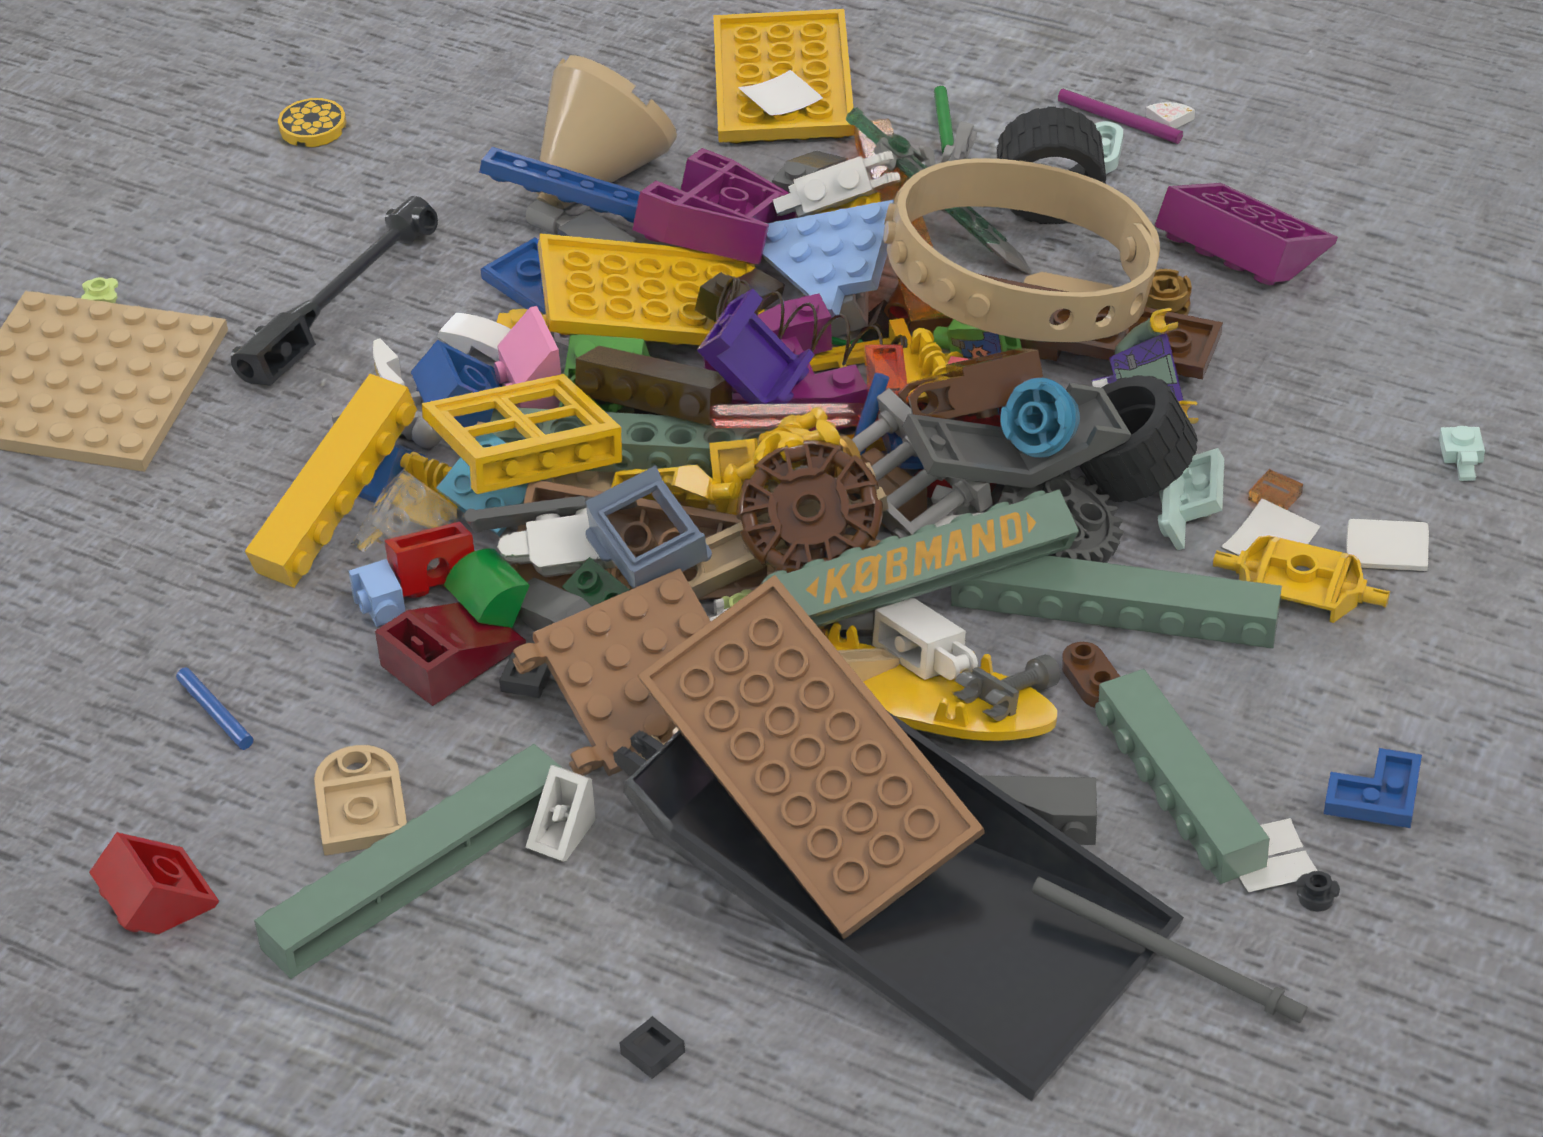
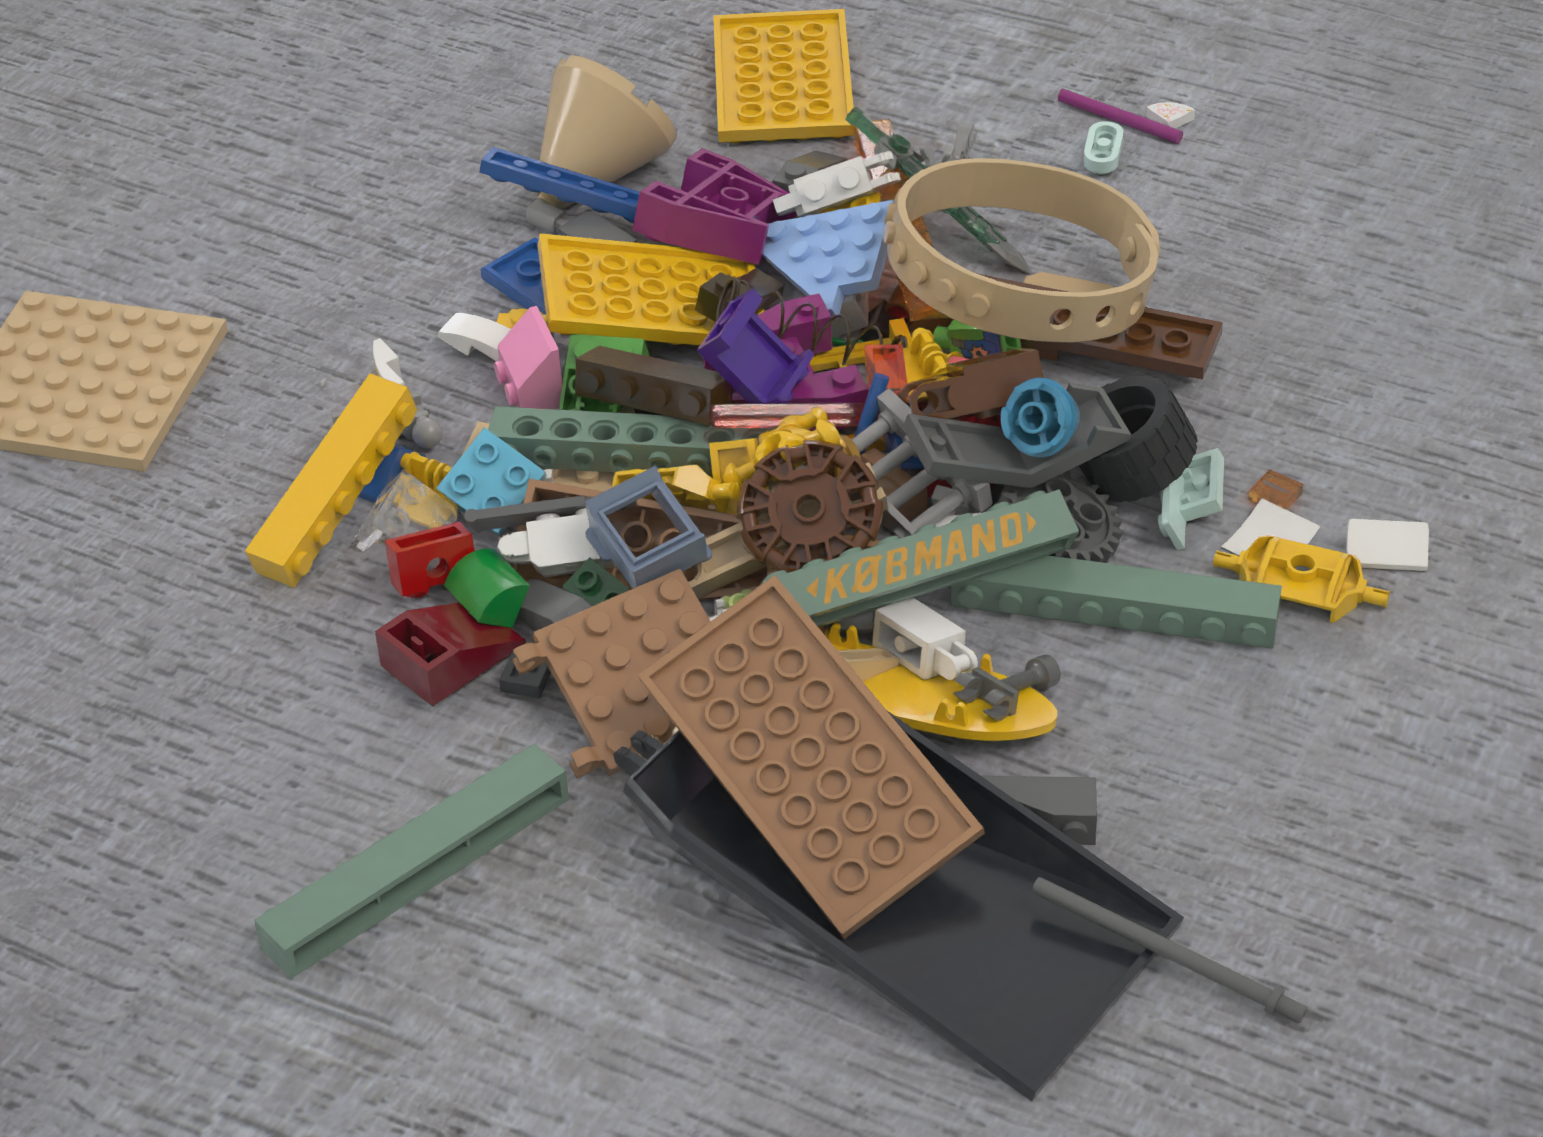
(100, 289): yellowish green plate -> none
(151, 884): red slope -> none
(214, 708): blue bar -> none
(288, 335): black bar -> none
(312, 122): yellow tile -> none
(358, 803): tan tile -> none
(377, 591): light blue brick -> none
(451, 373): blue slope -> none
(537, 455): yellow window -> none
(563, 814): white slope -> none
(652, 1047): black plate -> none
(782, 94): white sticker -> none
(943, 117): green bar -> none
(1053, 134): black tyre -> none
(1087, 668): reddish brown plate -> none
(1147, 354): torso -> none
(1170, 291): pearl gold wheel -> none
(1182, 776): sand green brick -> none
(1241, 231): magenta slope -> none
(1282, 868): white sticker -> none
(1317, 890): black plate -> none
(1381, 799): blue plate -> none
(1464, 447): light aqua plate -> none

